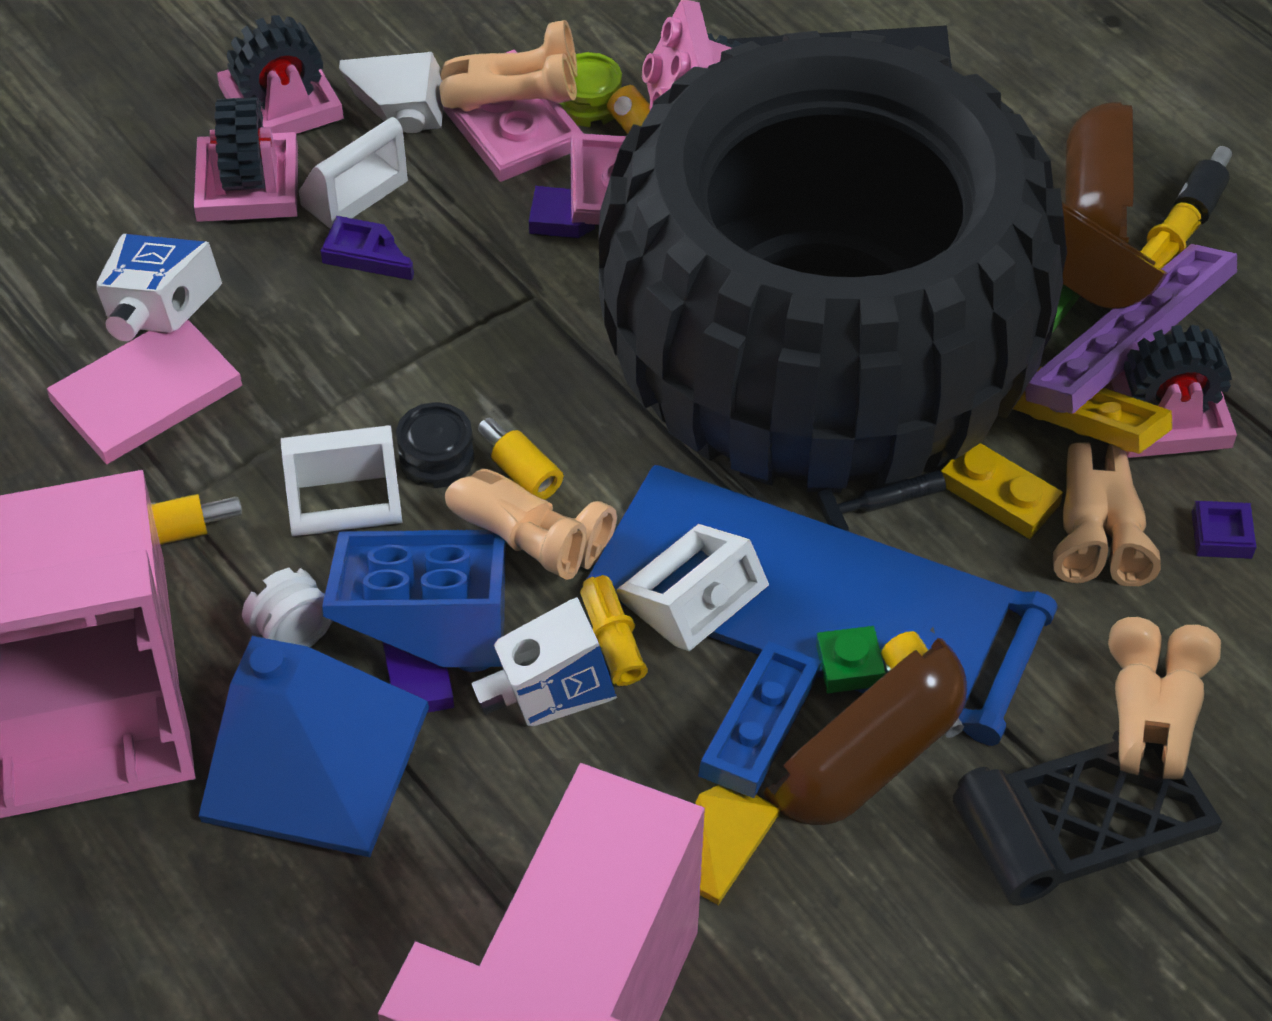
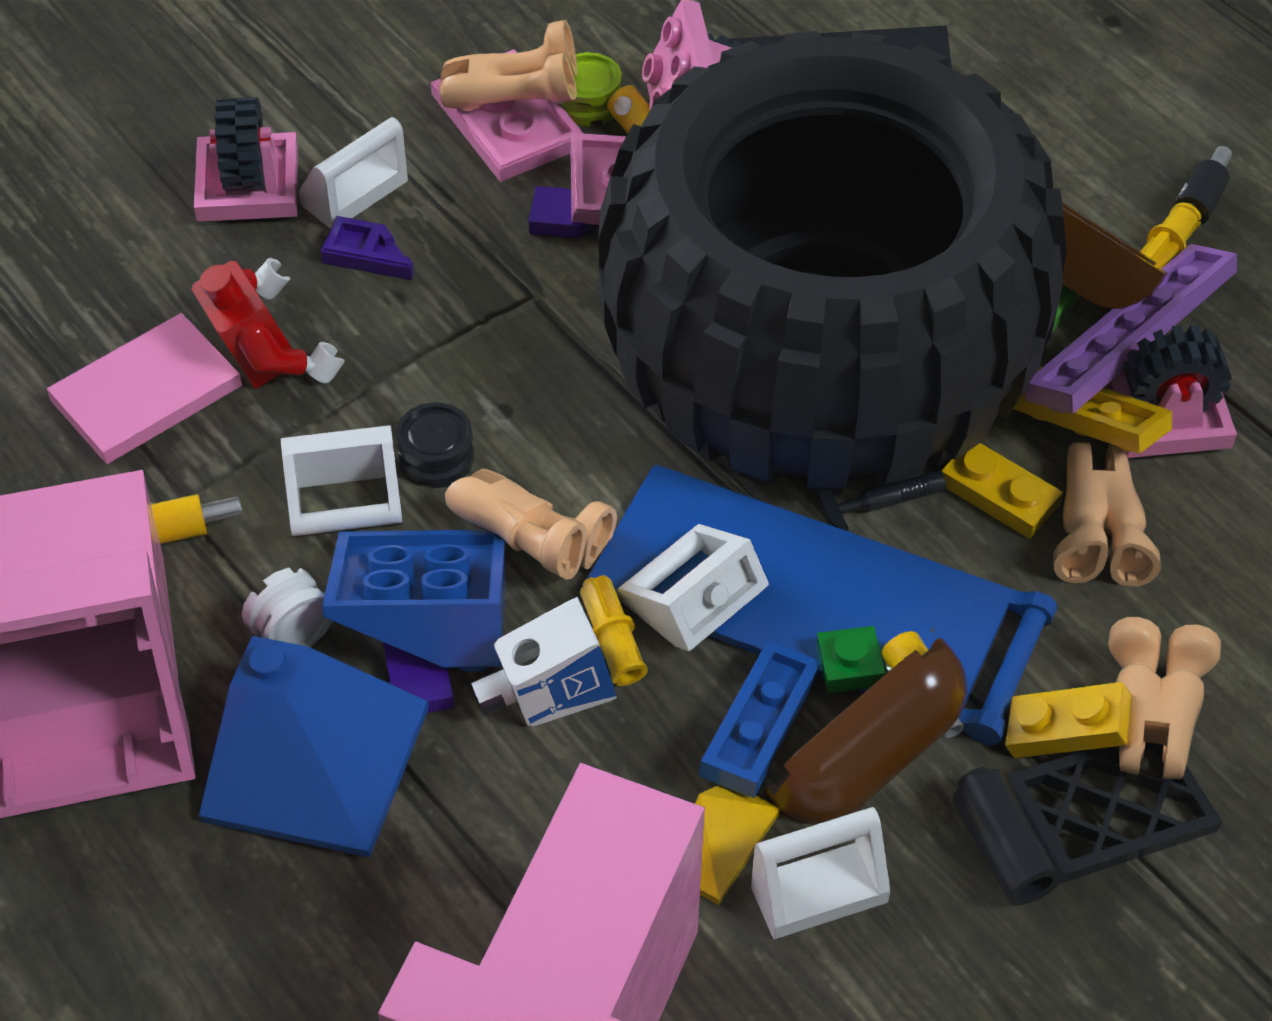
(155, 283): white torso -> none
(249, 329): none -> red torso
(285, 73): plate -> none
(399, 88): white slope -> none
(522, 460): yellow piece -> none
(824, 884): none -> white tile
(1069, 720): none -> yellow plate
(1102, 166): reddish brown brick -> none
(1223, 529): dark purple tile -> none

